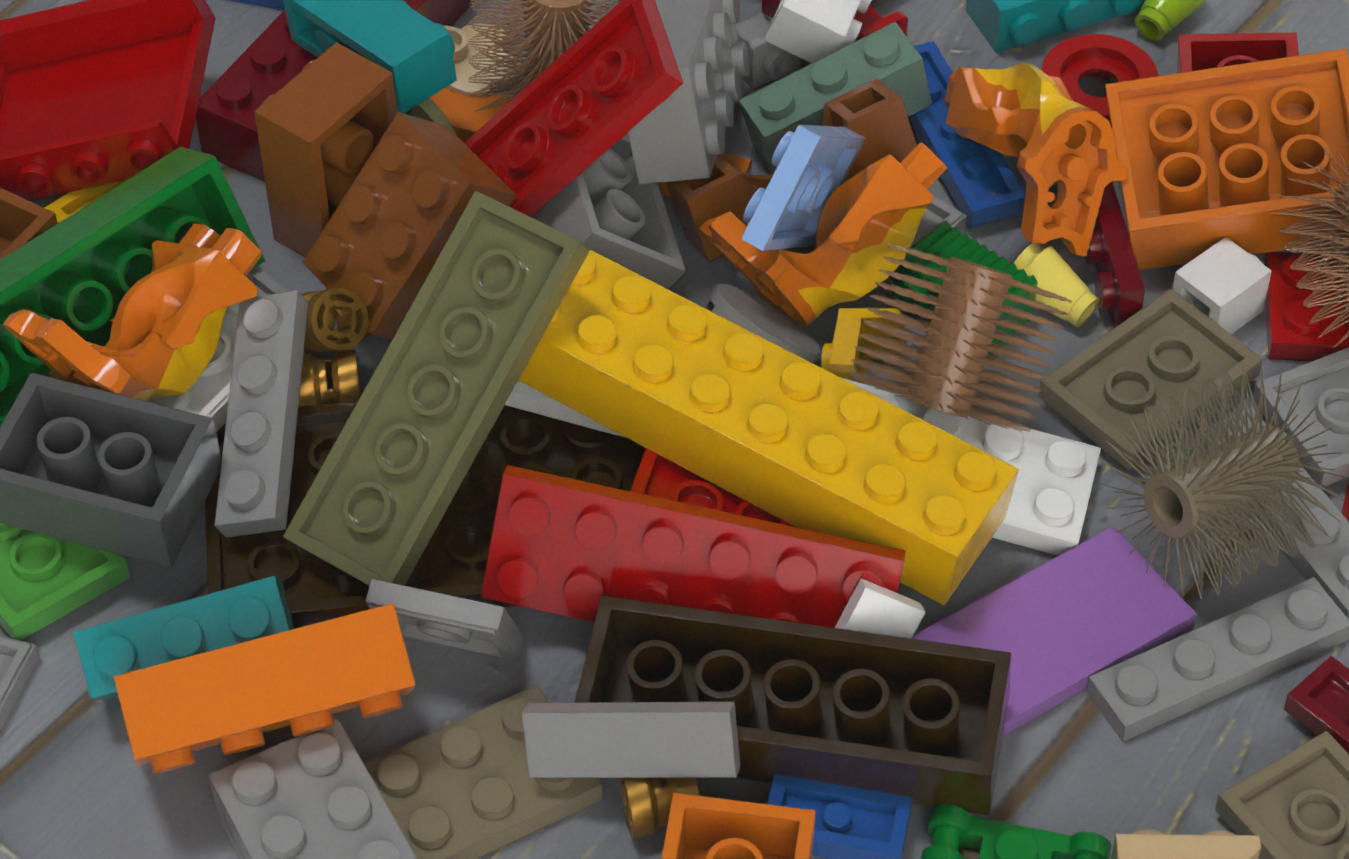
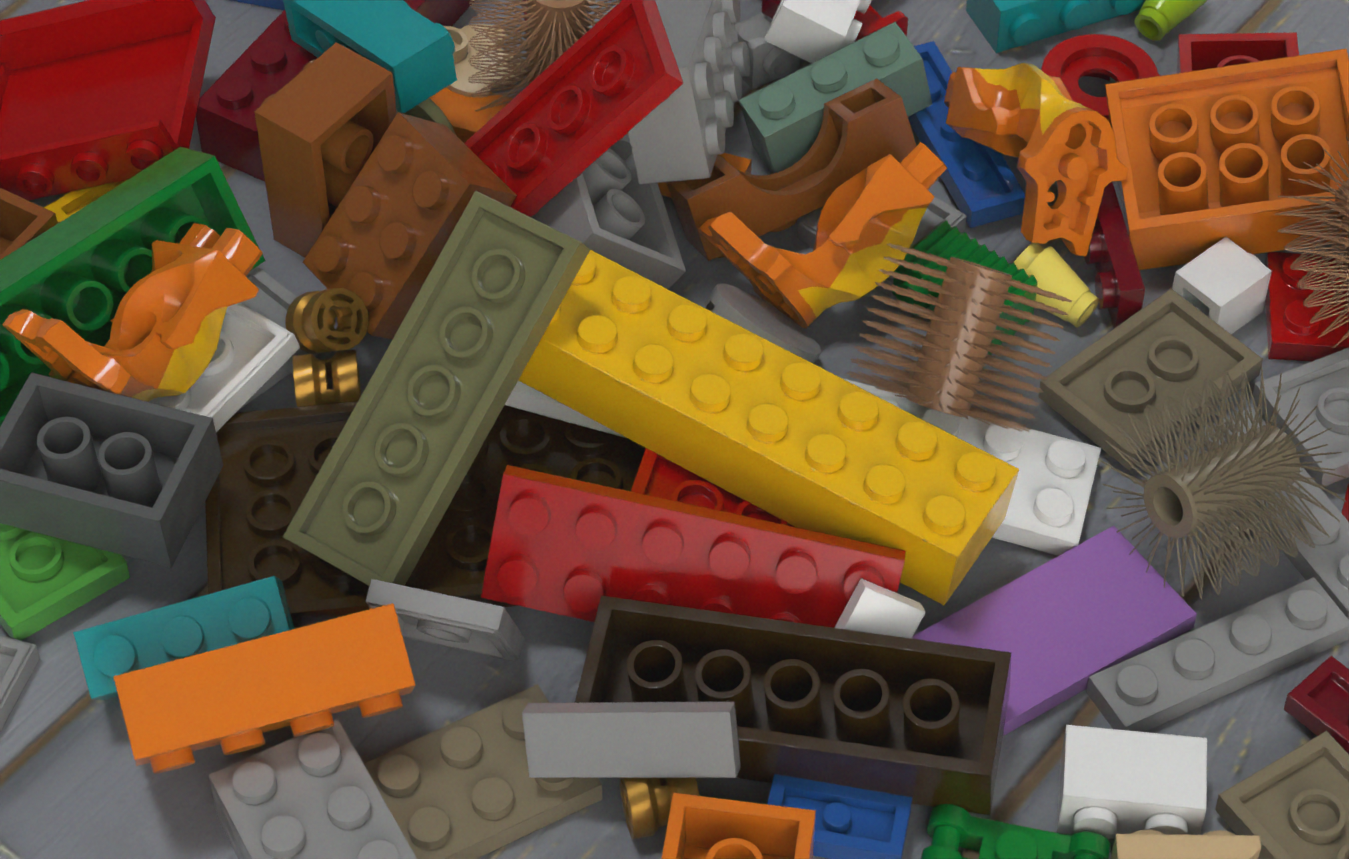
(262, 415): light grey plate -> none
(807, 172): light blue plate -> none
(838, 355): yellow bracket -> none
(1131, 782): none -> white brick

